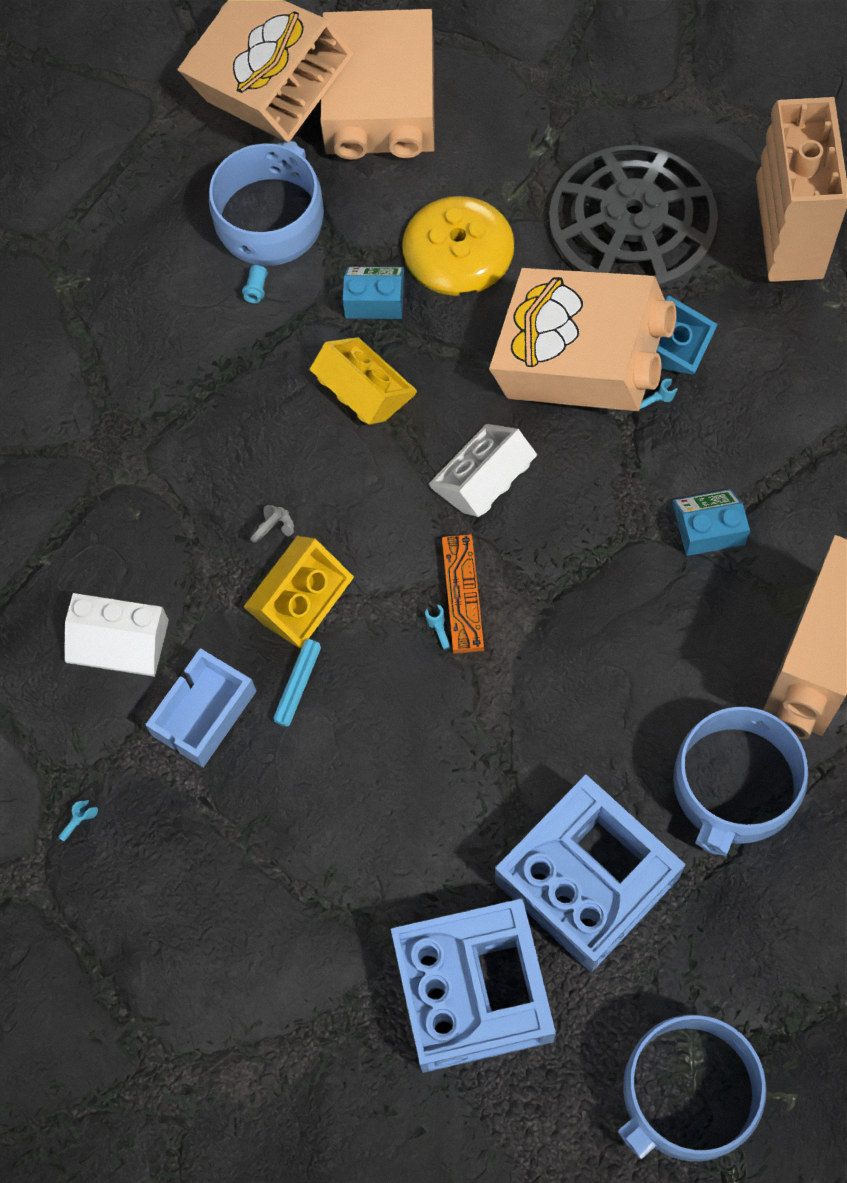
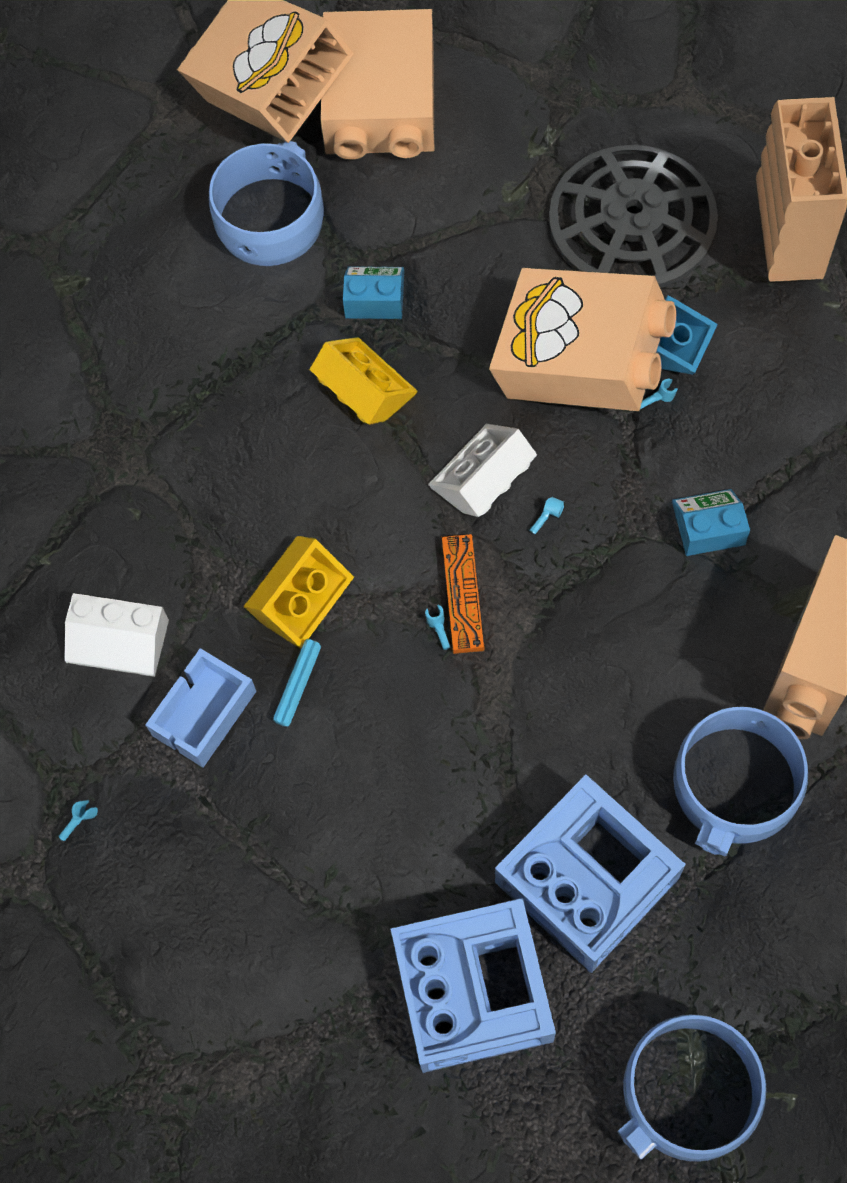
(253, 291): medium azure pin -> none
(272, 517): light grey piece -> none
(462, 265): yellow brick -> none
(552, 507): none -> medium azure hand

